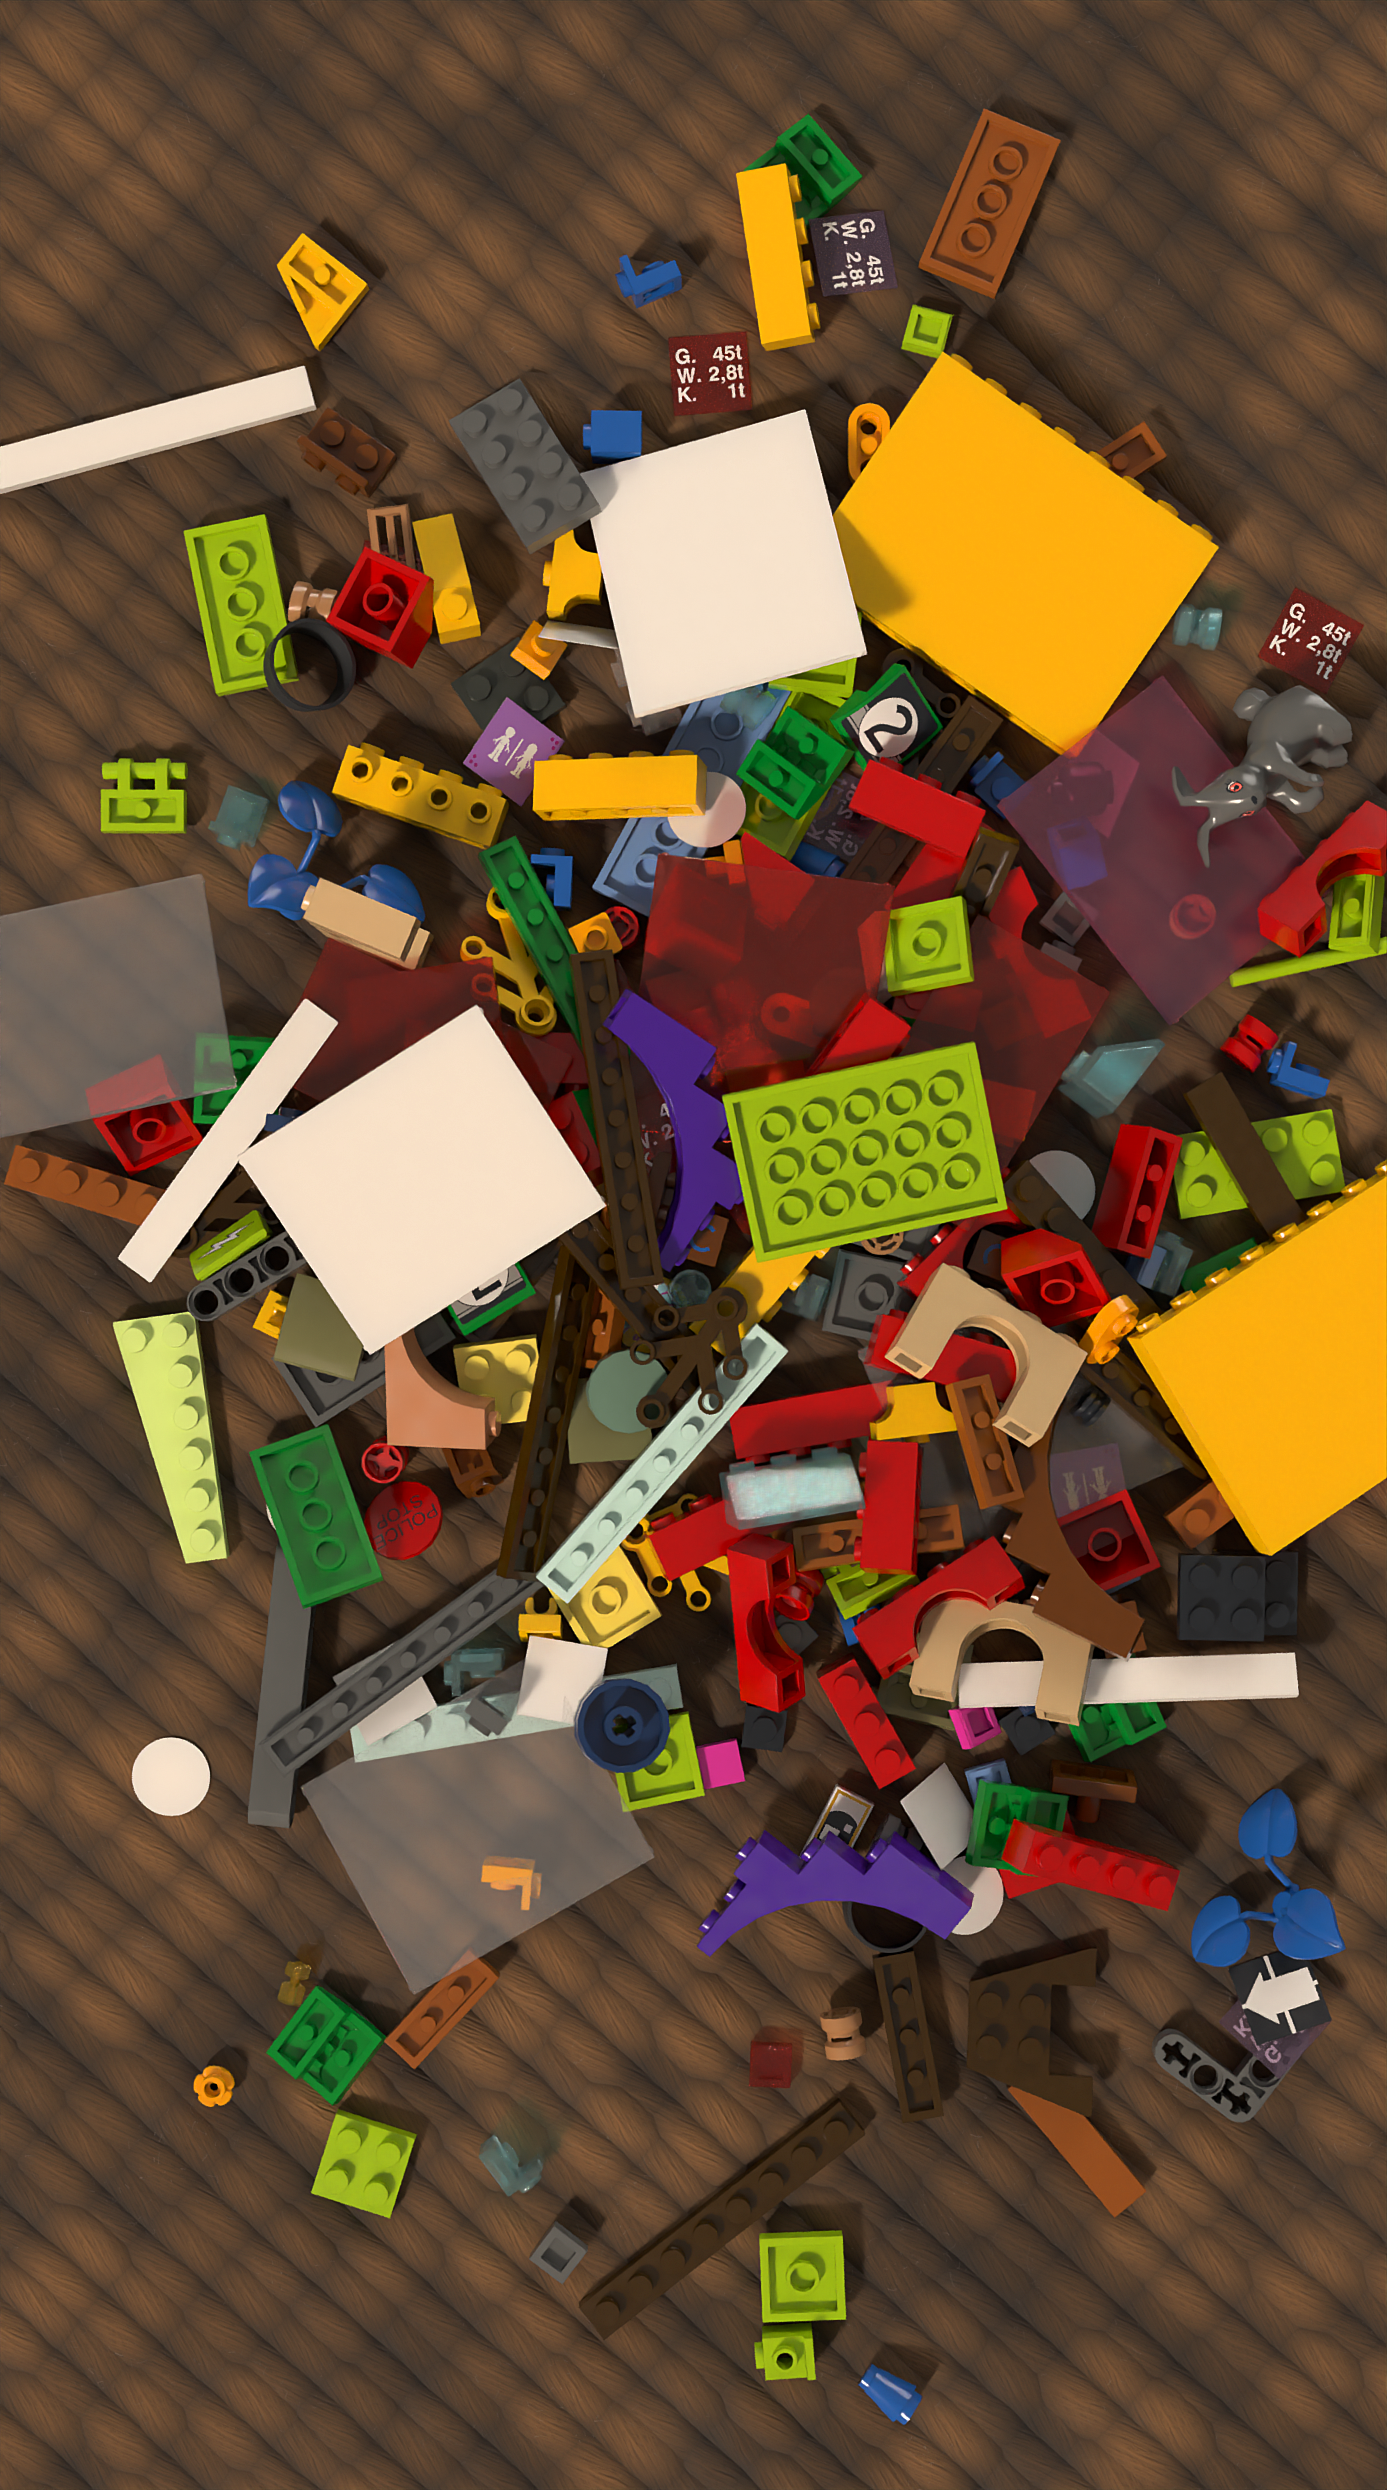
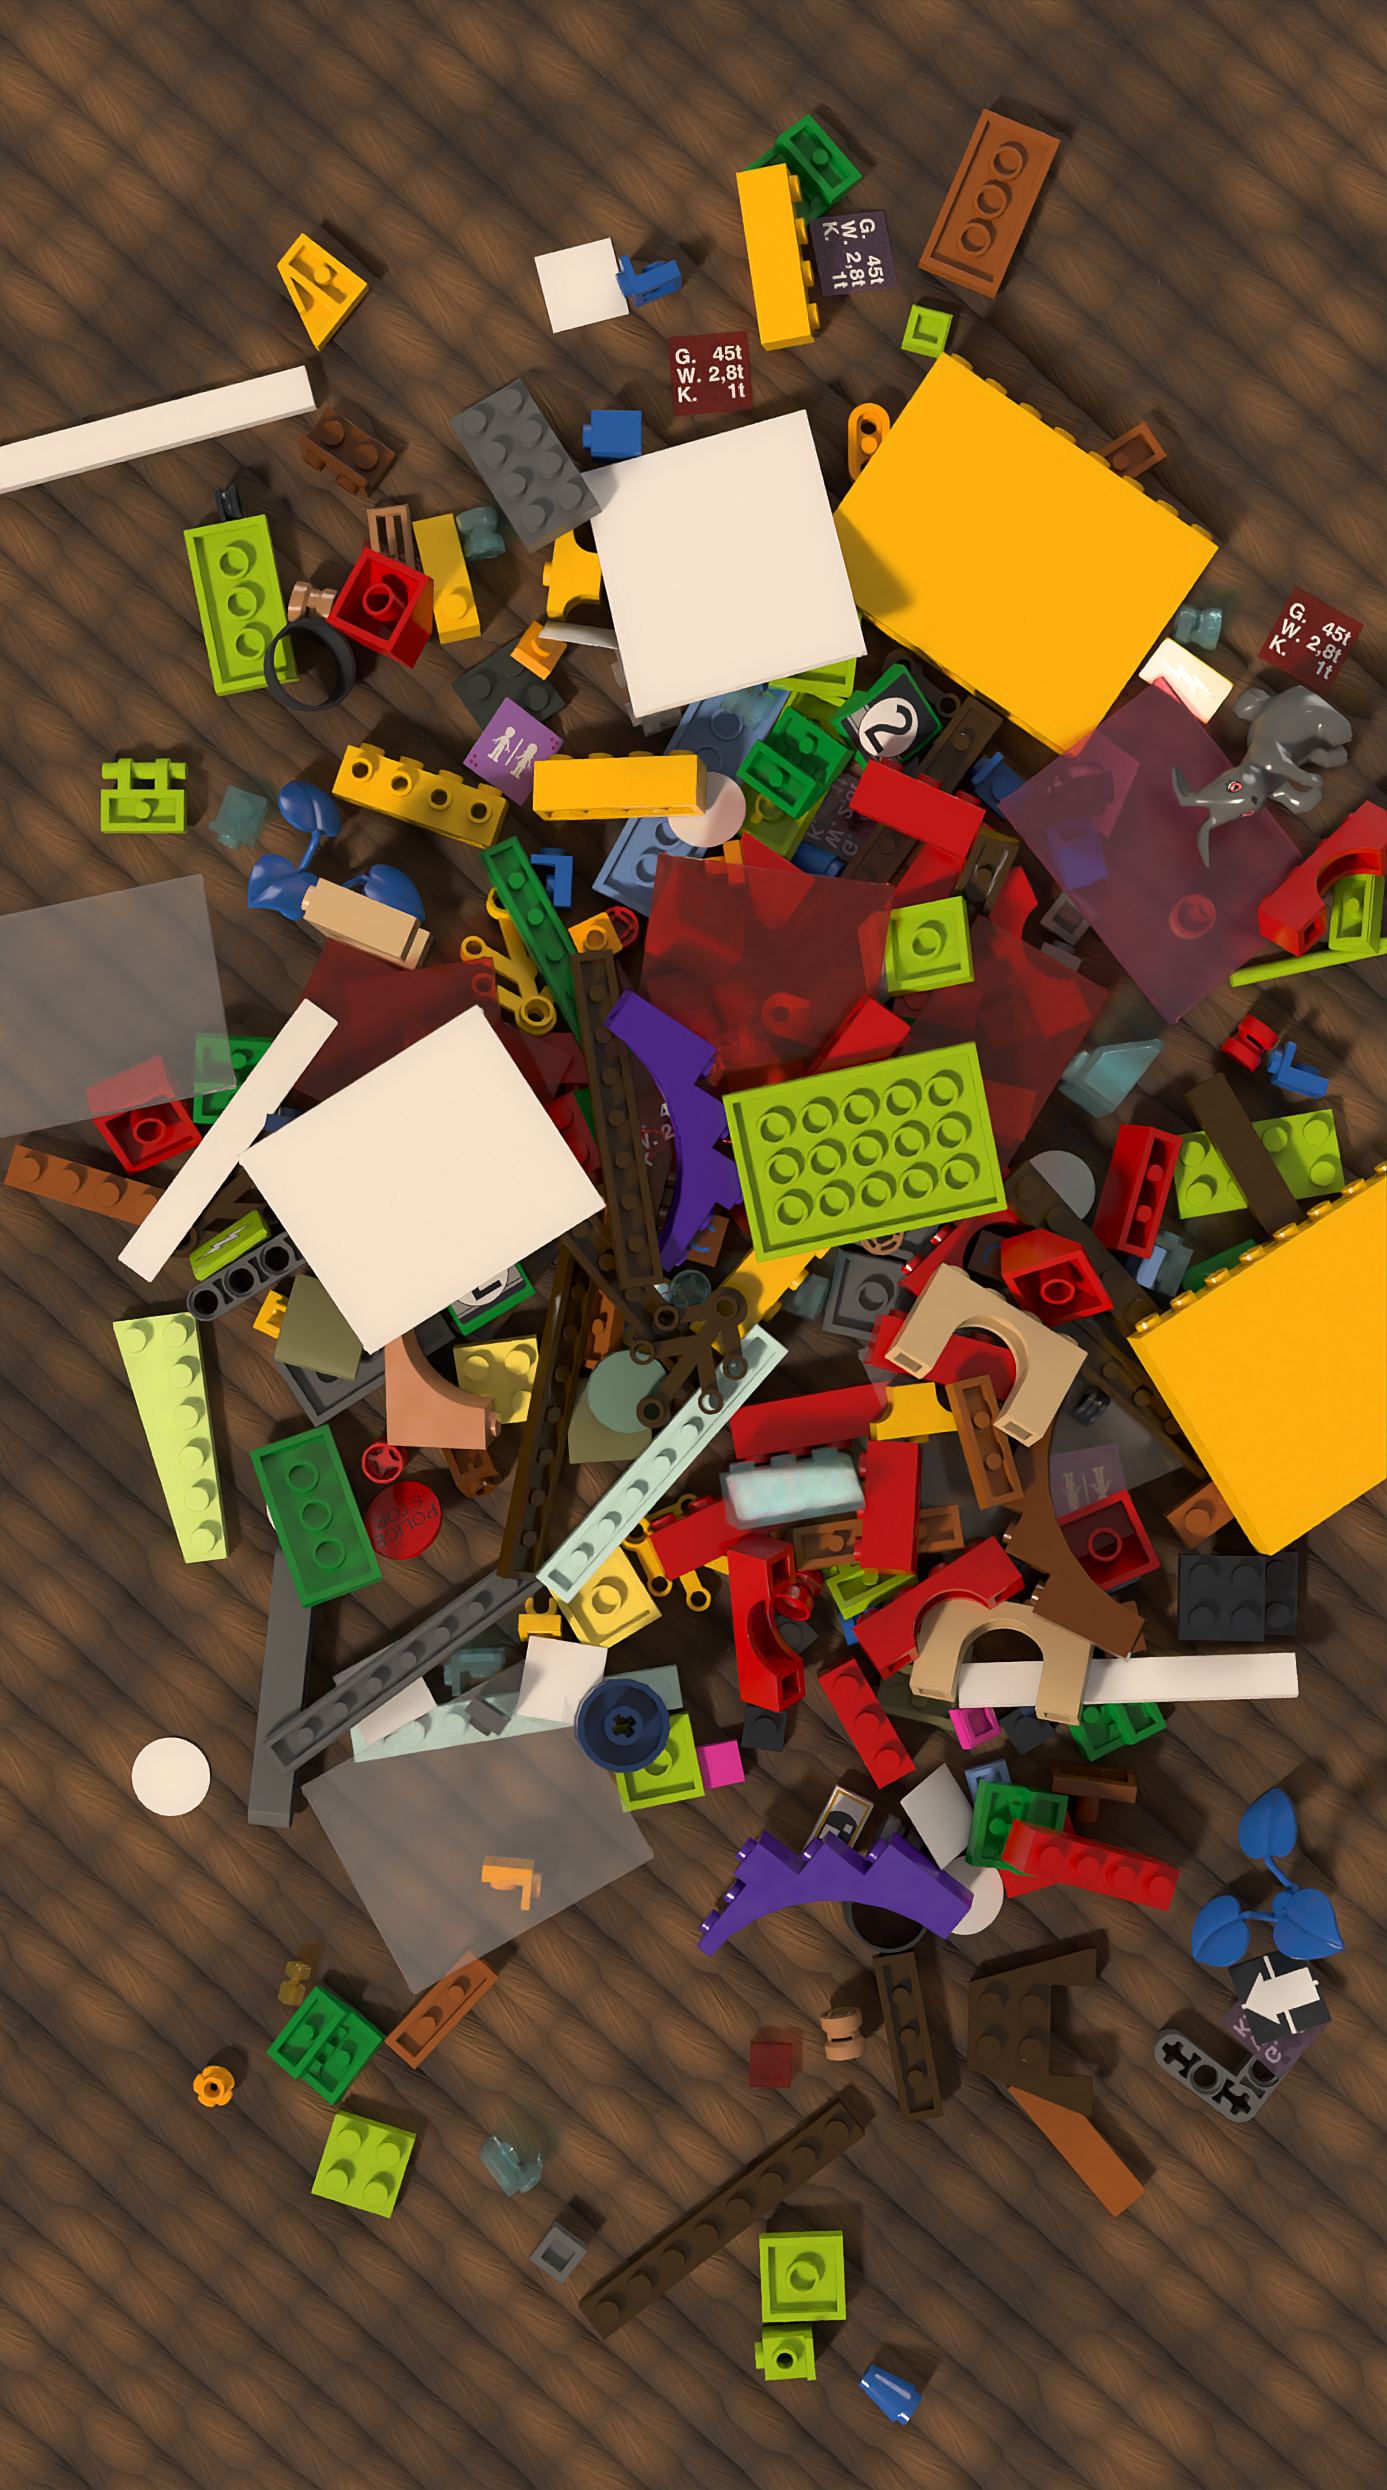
(229, 503): none -> black bush
(480, 533): none -> clear light blue wheel
(581, 285): none -> white sticker
(1108, 1329): light orange plate -> none
(1193, 680): none -> slope

